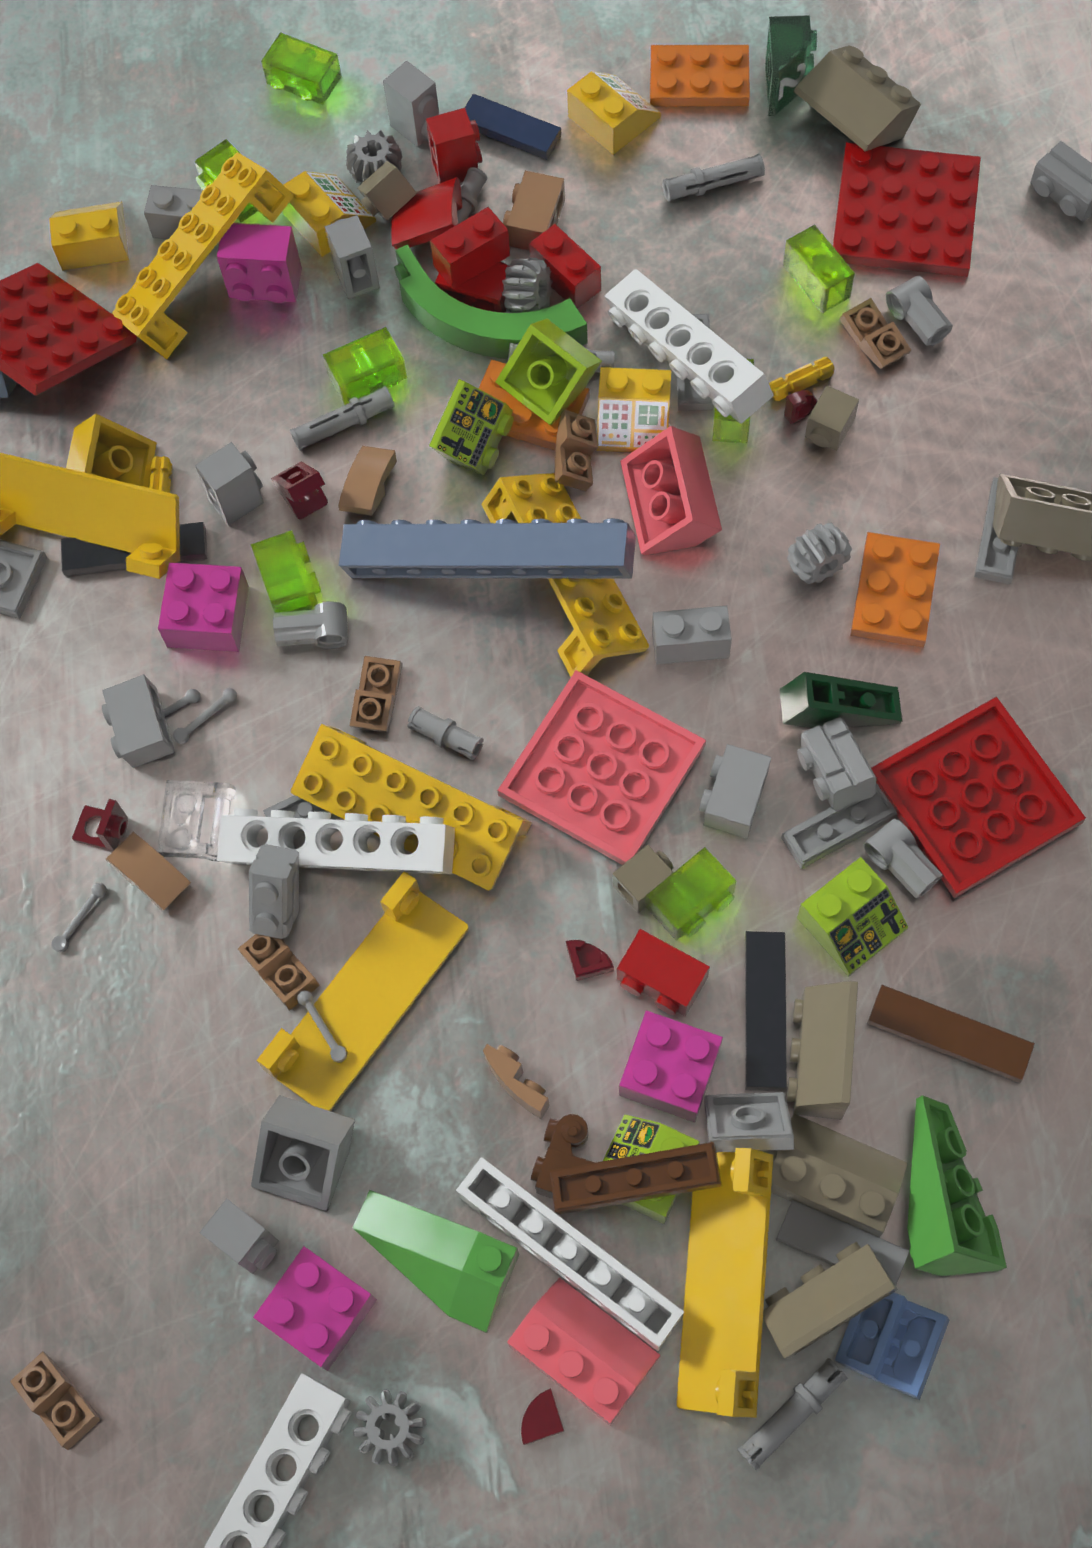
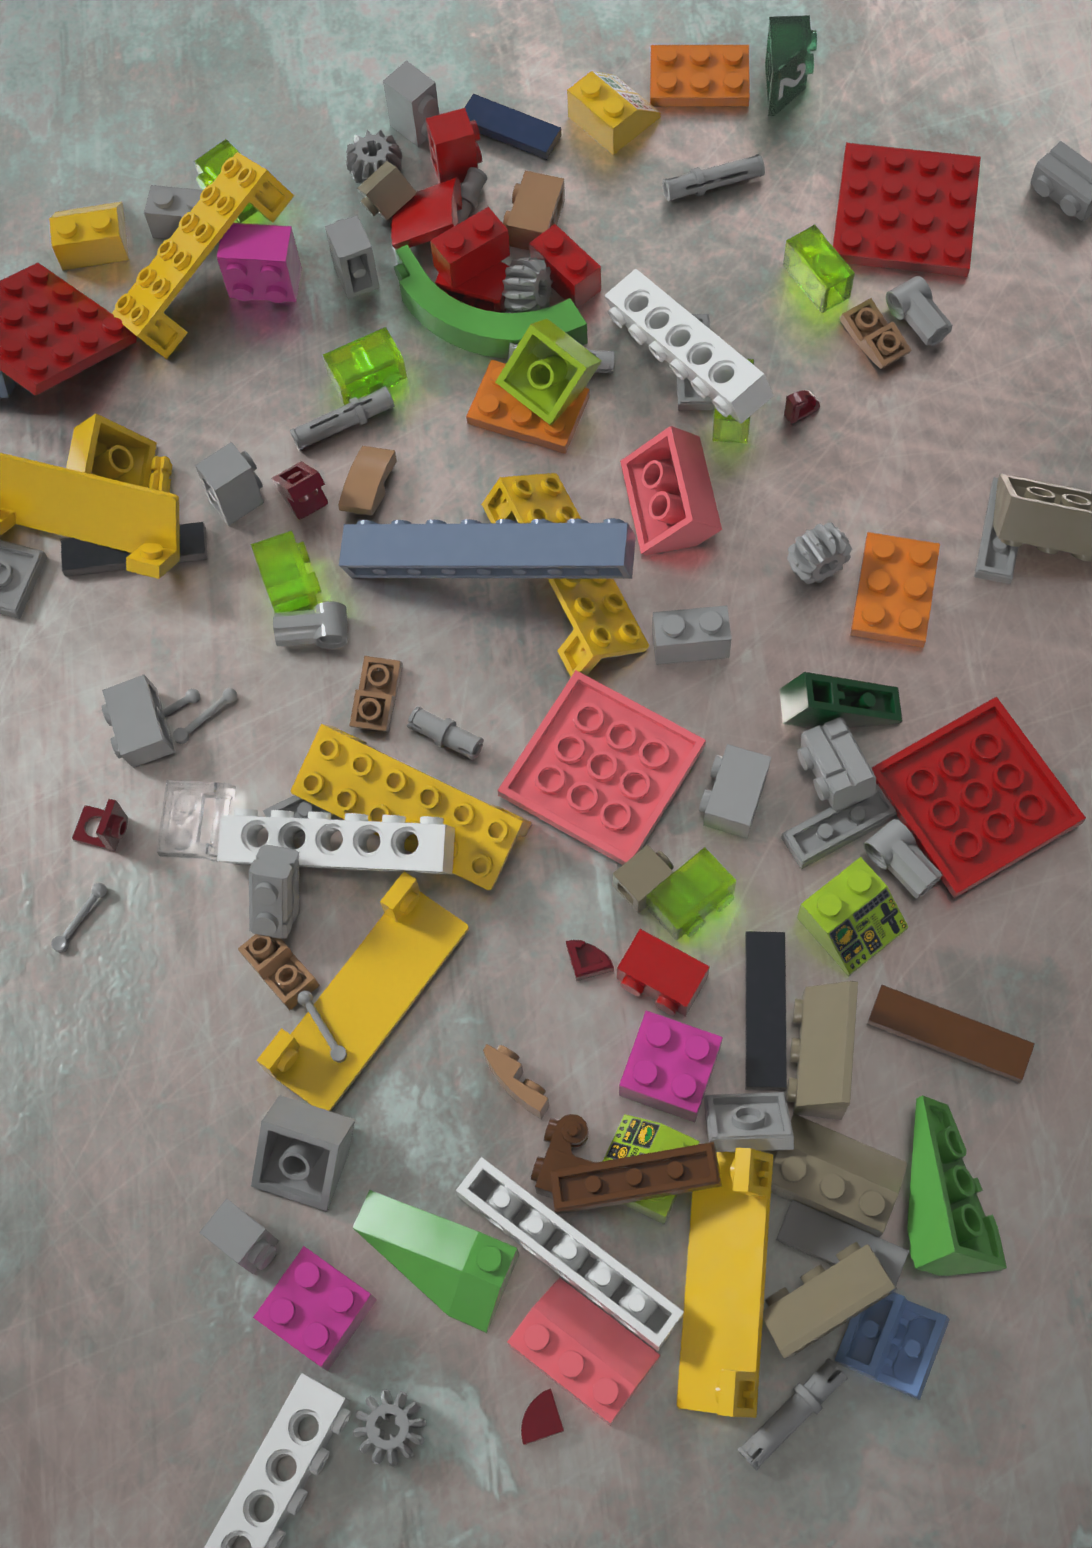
(55, 1400): medium nougat slope -> none
(148, 871): medium nougat slope -> none
(203, 607): dark pink brick -> none
(301, 68): clear neon green brick -> none
(321, 201): yellow slope -> none
(472, 428): slope -> none
(574, 445): medium nougat slope -> none
(631, 407): slope -> none
(802, 378): yellow axle -> none
(831, 418): dark tan brick -> none
(858, 98): dark tan slope -> none

